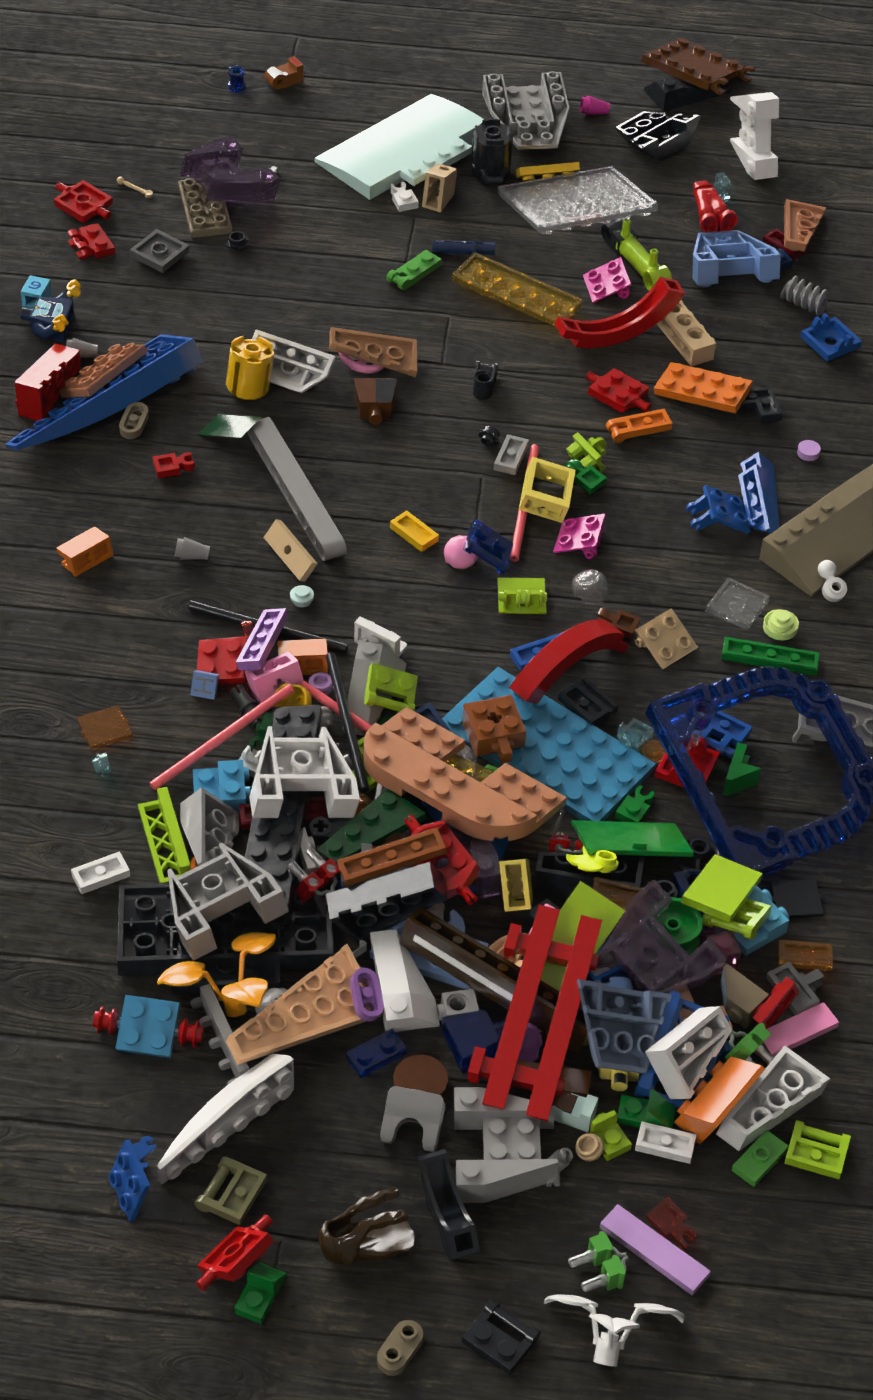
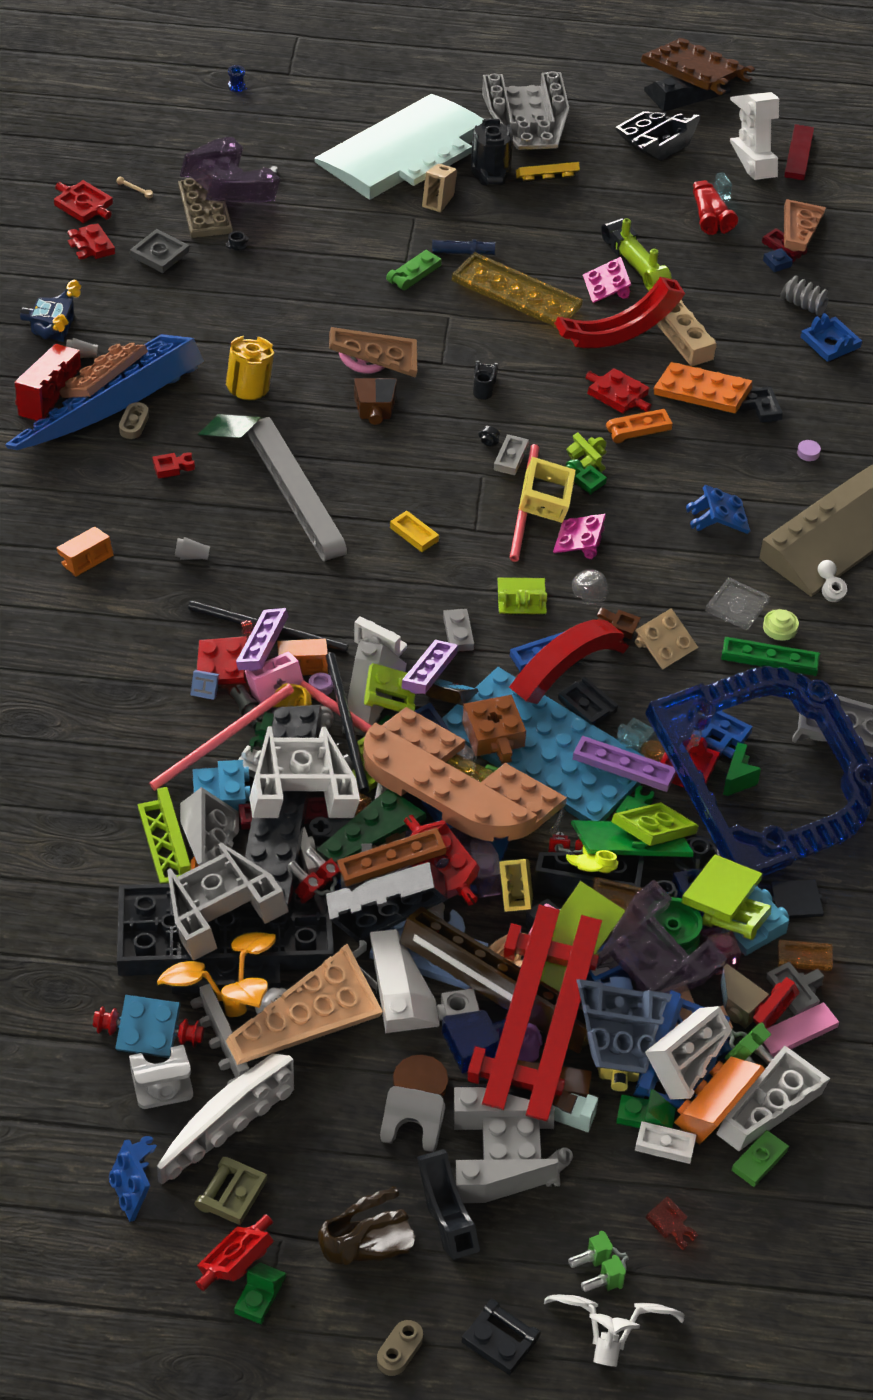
(33, 289): medium azure brick -> none
(100, 872): white plate -> none
(101, 764): clear light blue plate -> none
(104, 727): clear orange piece -> none
(162, 1082): none -> light grey piece
(286, 74): dark orange leg -> none
(290, 550): tan tile -> none
(295, 364): white wedge -> none
(301, 596): light aqua plate -> none
(366, 996): medium lavender plate -> none
(376, 1053): clear blue plate -> none
(403, 198): white plate -> none
(429, 667): none -> medium lavender plate
(451, 692): none -> dark brown slope
(456, 555): bright pink hair -> none
(458, 629): none -> light grey plate
(488, 546): clear blue plate -> none
(577, 199): clear plate -> none
(589, 1147): tan plate -> none
(594, 106): dark pink cone -> none
(610, 1133): lime bracket -> none
(624, 763): none -> medium lavender plate
(655, 823): none -> lime tile
(655, 1249): lavender tile -> none
(733, 254): medium blue wedge -> none
(759, 493): blue wedge -> none
(799, 152): none -> dark red tile
(815, 1155): lime plate -> none

